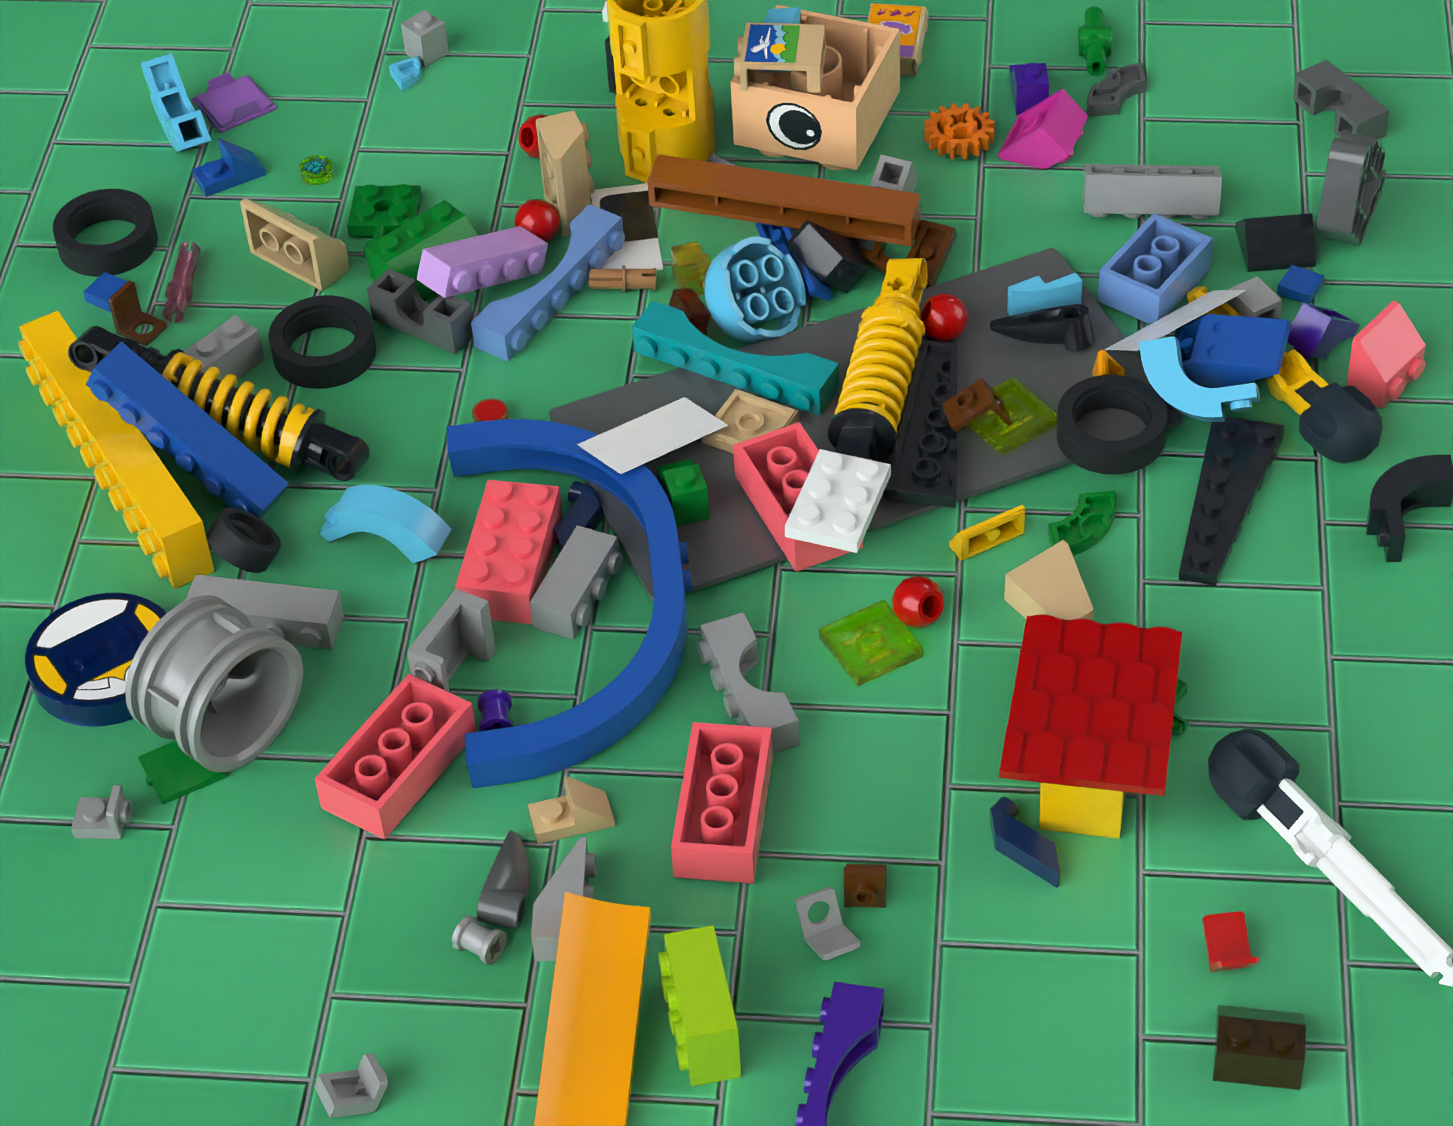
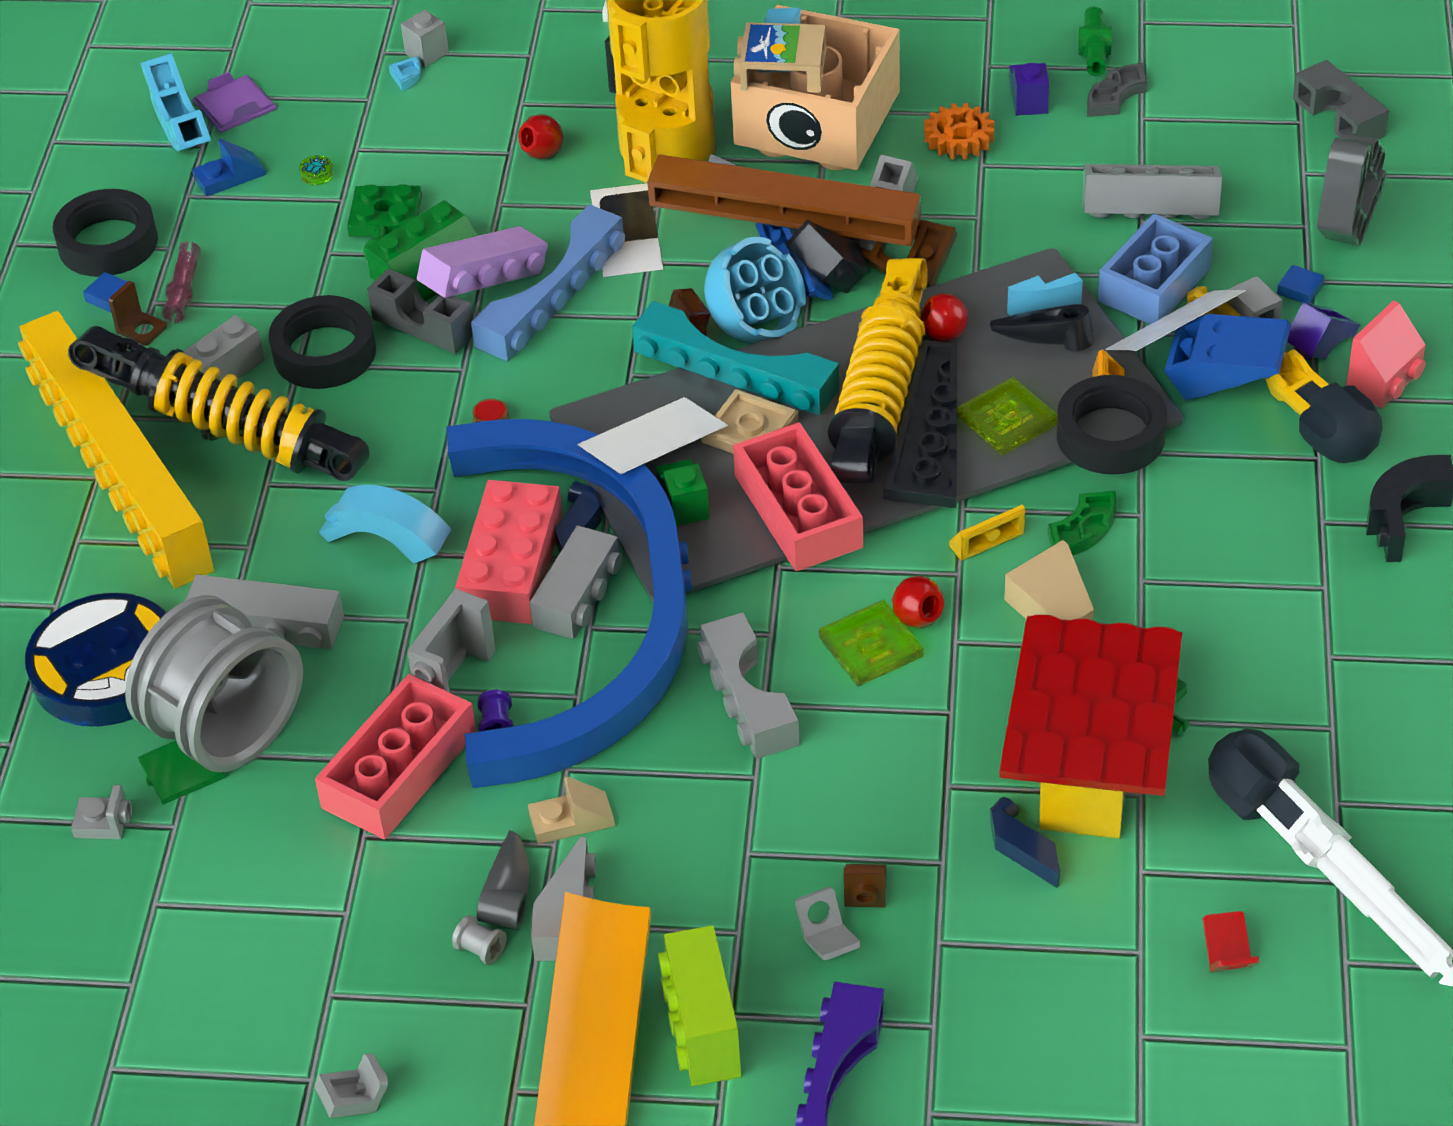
(185, 432): blue brick -> none
(243, 540): black tyre -> none
(294, 245): tan slope -> none
(538, 218): red piece -> none
(565, 165): tan slope -> none
(622, 279): medium nougat axle -> none
(689, 266): clear yellow brick -> none
(722, 803): coral brick -> none
(838, 500): white plate -> none
(912, 25): piece -> none
(973, 403): reddish brown bracket -> none
(1045, 132): dark pink slope -> none
(1166, 374): medium azure arch -> none
(1229, 479): black wing -> none
(1259, 1047): dark brown slope -> none
(1277, 242): black slope -> none

